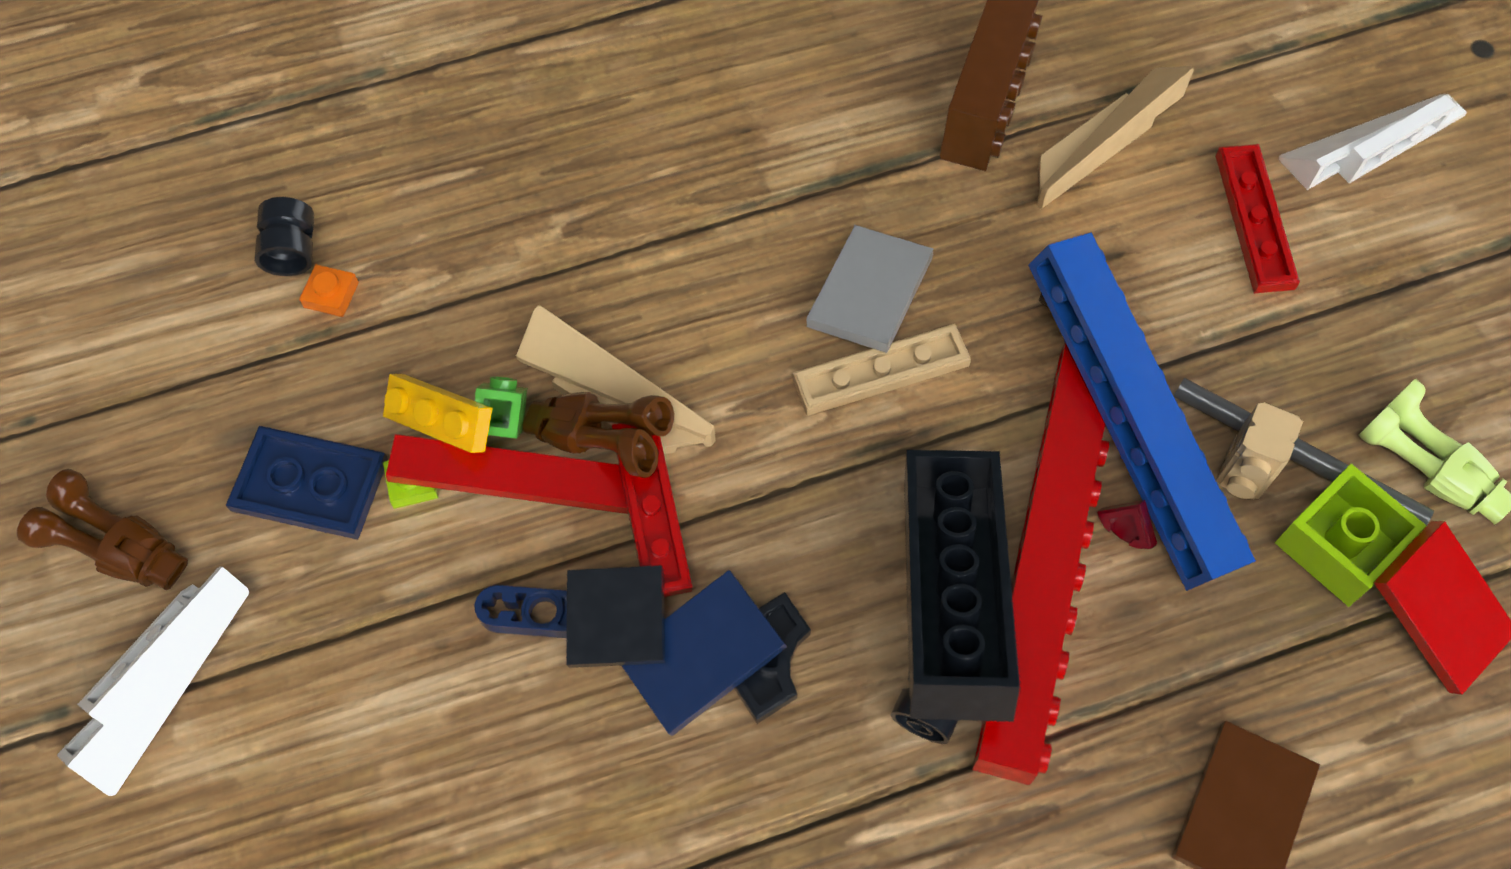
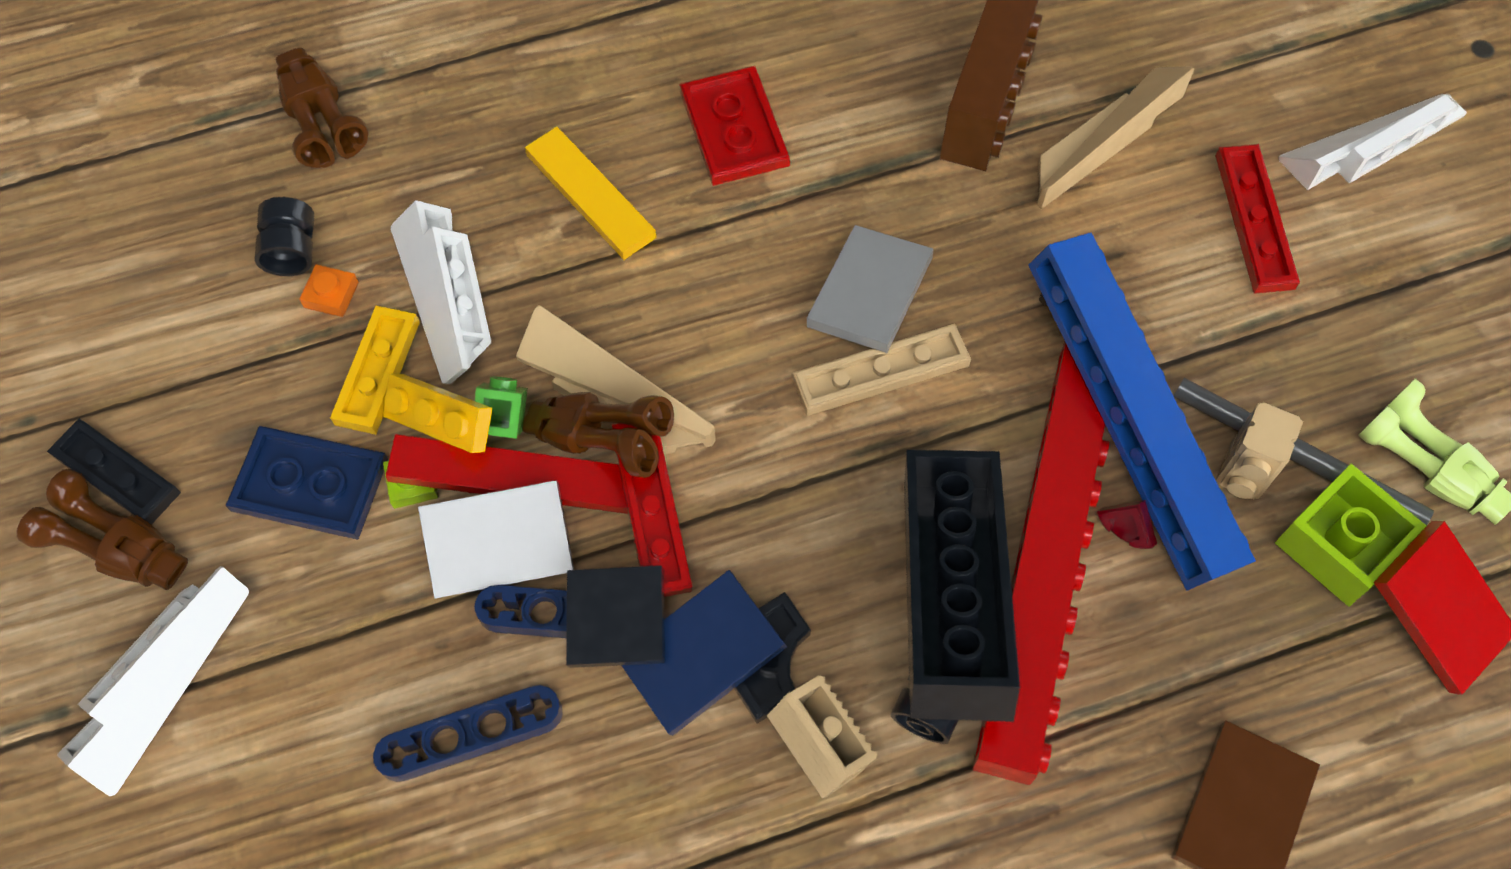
(114, 471): none -> black tile
(310, 90): none -> reddish brown piece
(378, 355): none -> yellow plate
(442, 286): none -> white wedge
(467, 725): none -> dark blue beam
(495, 539): none -> tile
(591, 193): none -> yellow tile
(734, 125): none -> red tile
(821, 736): none -> tan brick

